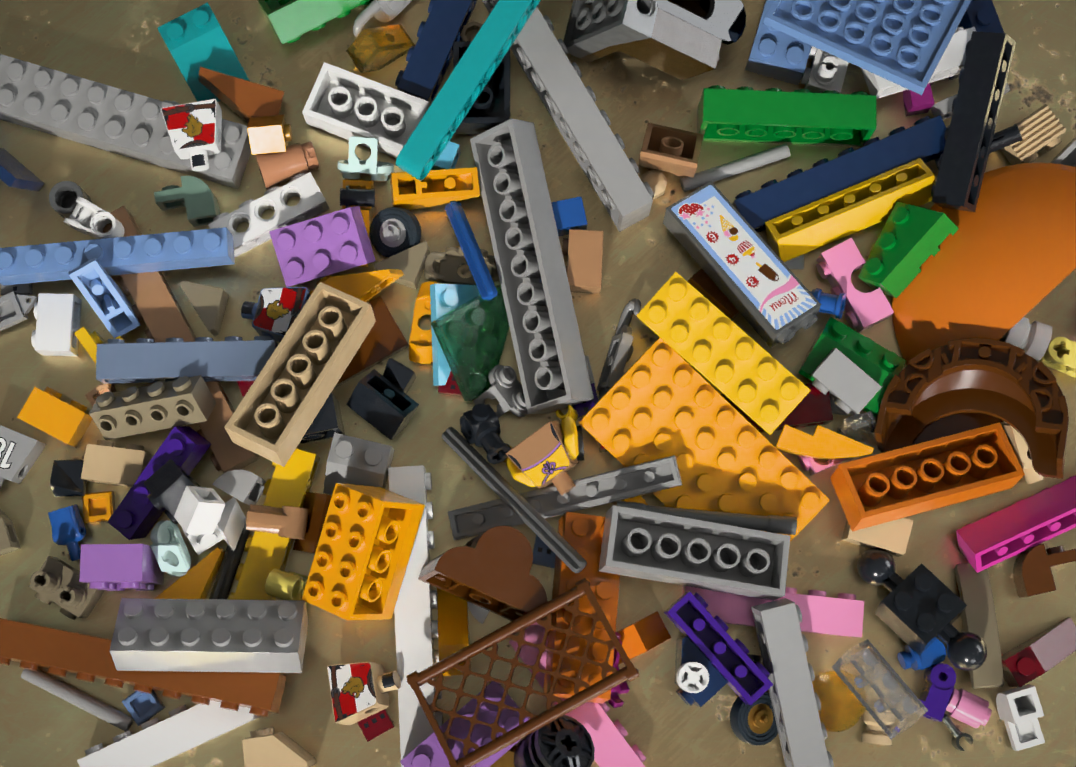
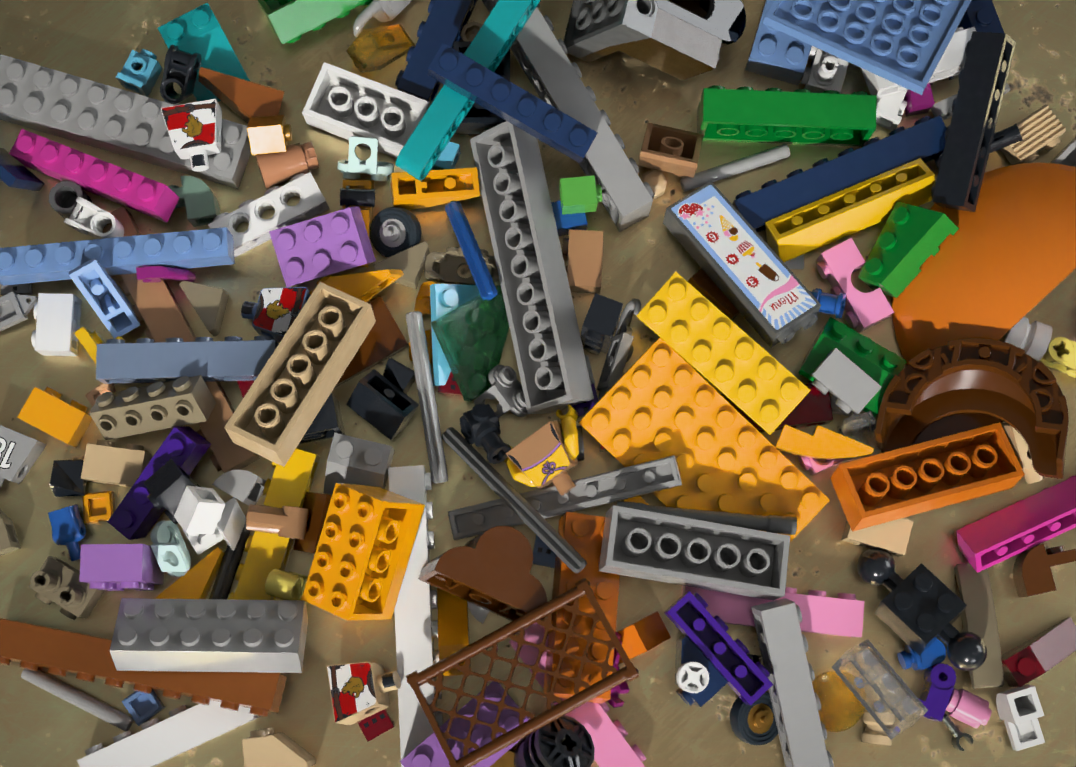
(95, 175): none -> dark pink brick
(140, 80): none -> medium azure brick
(156, 273): none -> magenta piece
(180, 69): none -> black piece
(426, 397): none -> light grey axle
(511, 103): none -> dark blue brick
(579, 194): none -> bright green brick
(600, 324): none -> black brick
(890, 109): none -> white brick

